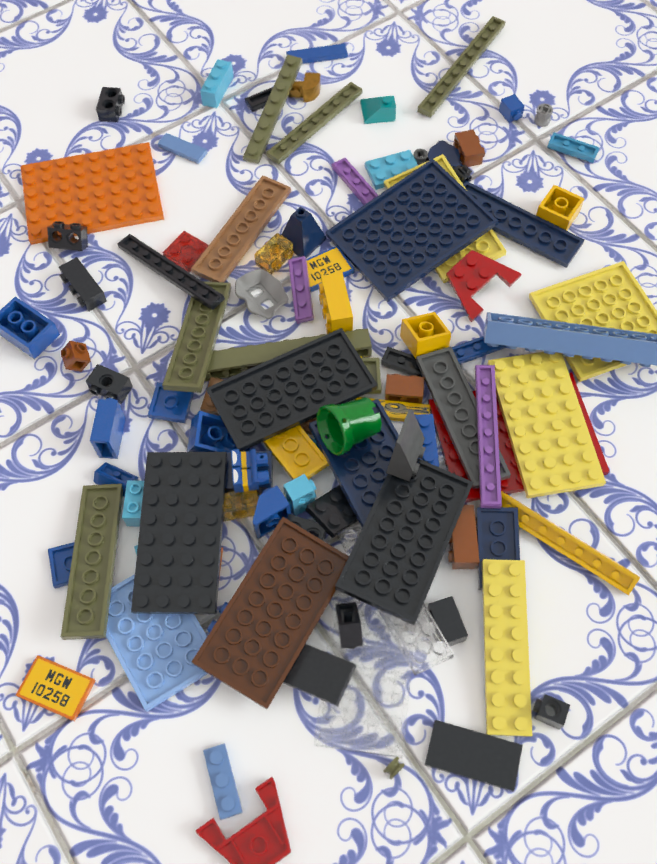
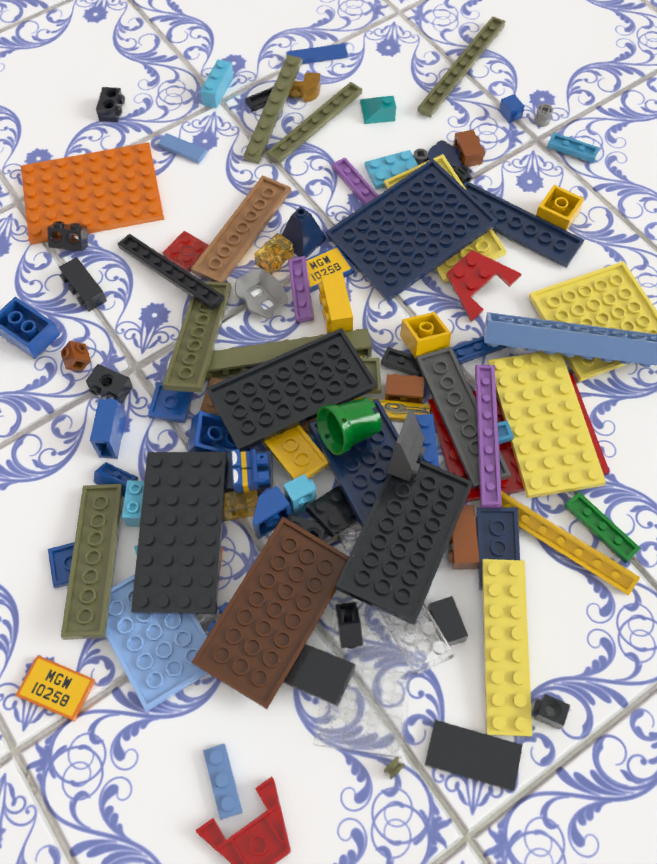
(504, 432): none -> dark azure plate
(602, 527): none -> green plate

